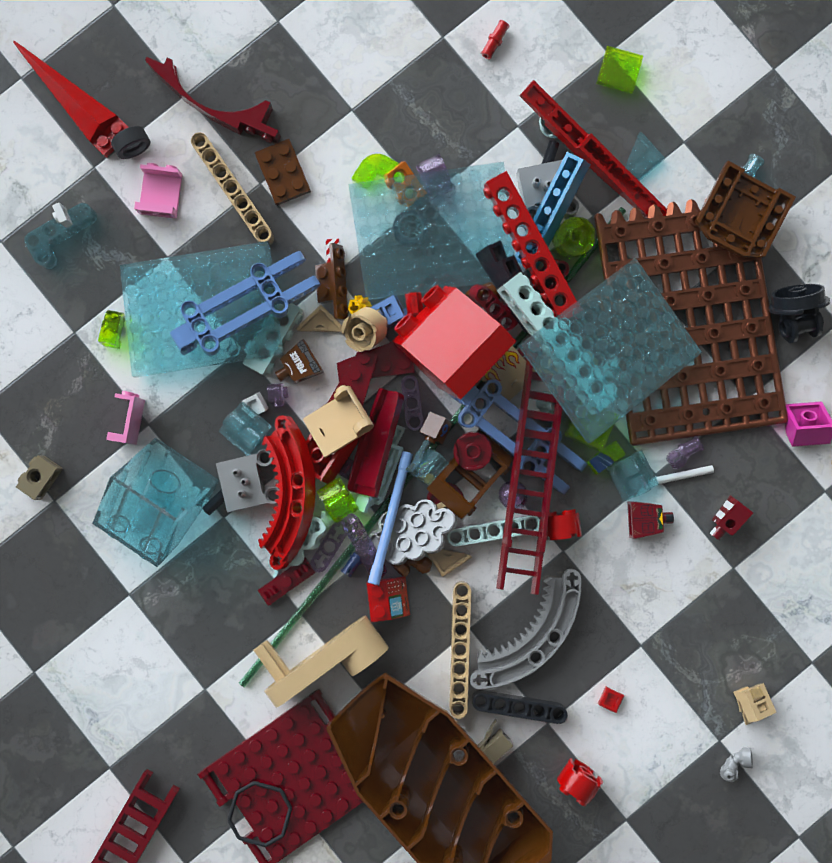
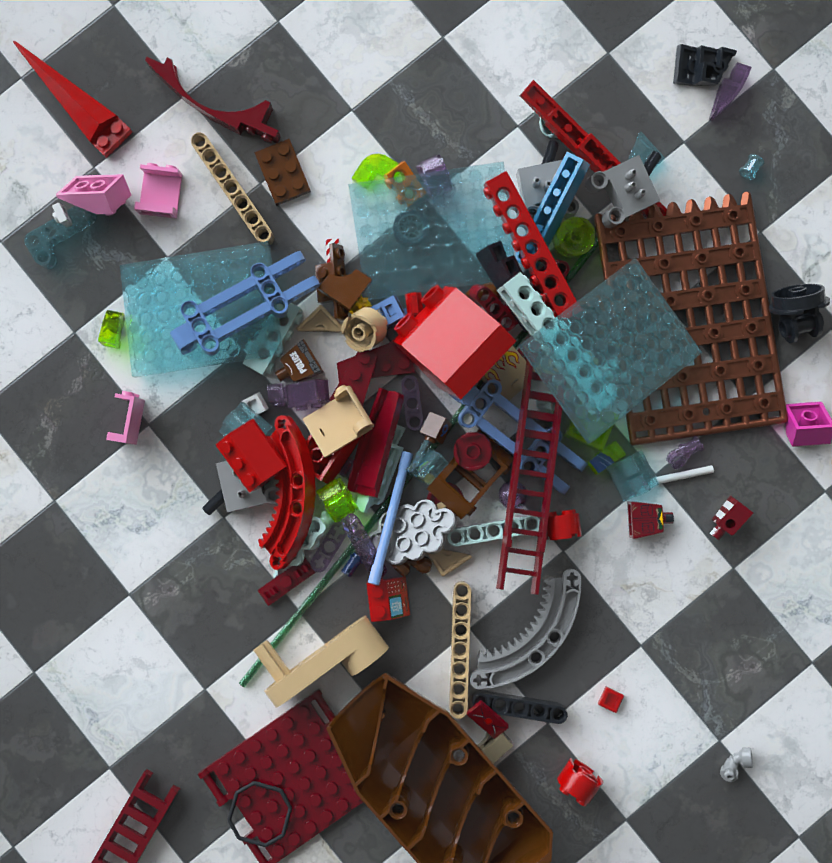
(49, 472): dark tan brick -> none
(96, 193): none -> bright pink slope
(130, 142): black tyre -> none
(154, 501): clear light blue slope -> none
(251, 455): none -> red slope
(307, 394): none -> clear purple brick
(345, 289): none -> reddish brown tile
(487, 719): none -> dark red tile
(495, 39): red pin -> none
(619, 69): clear neon green tile -> none
(627, 187): none -> light grey piece
(701, 65): none -> black slope
(729, 89): none -> clear purple slope
(743, 213): reddish brown wedge -> none
(754, 703): tan piece -> none

